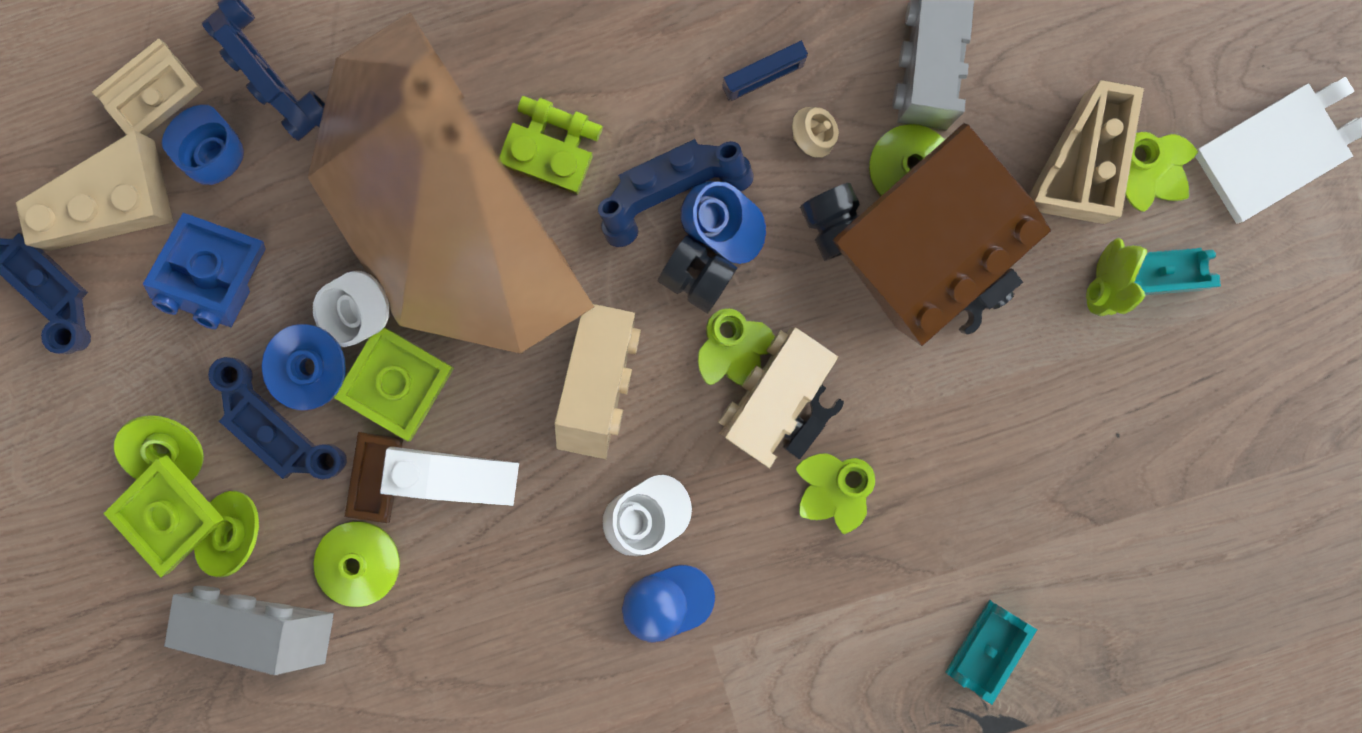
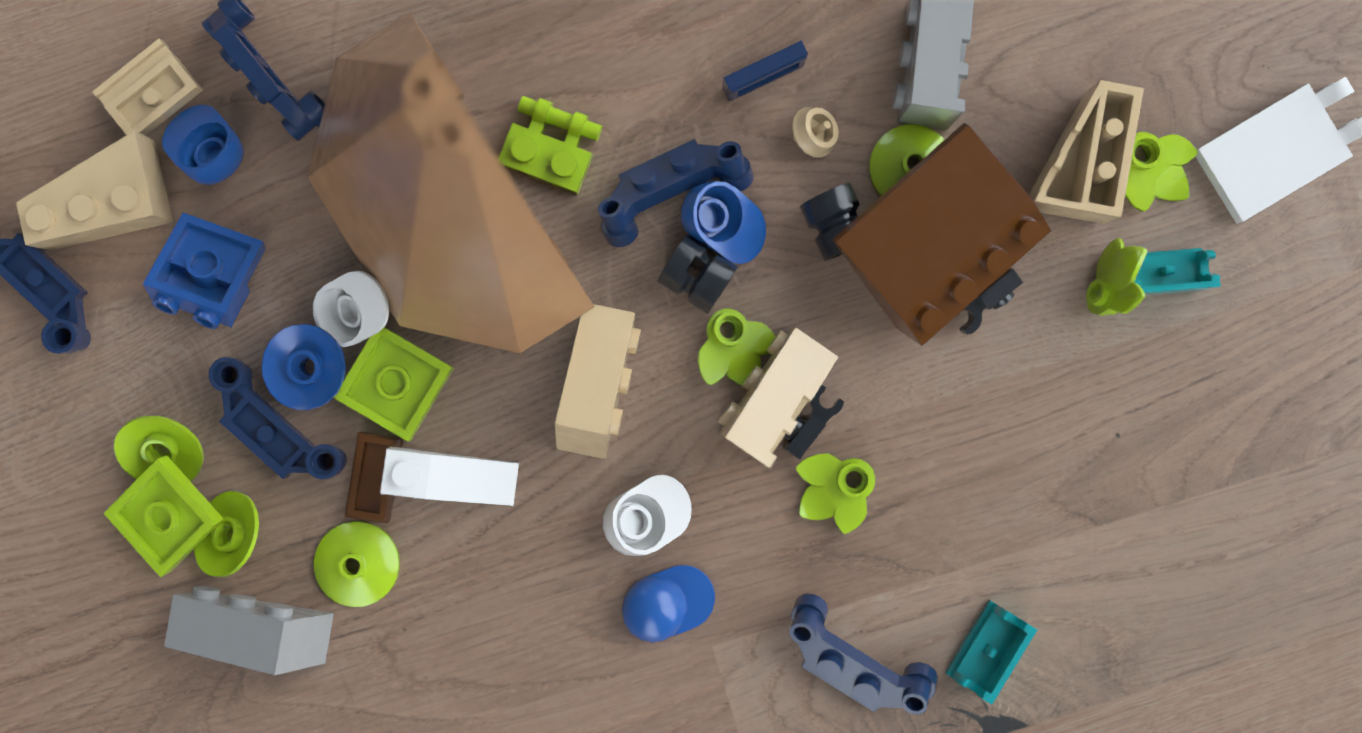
(853, 670): none -> dark blue plate

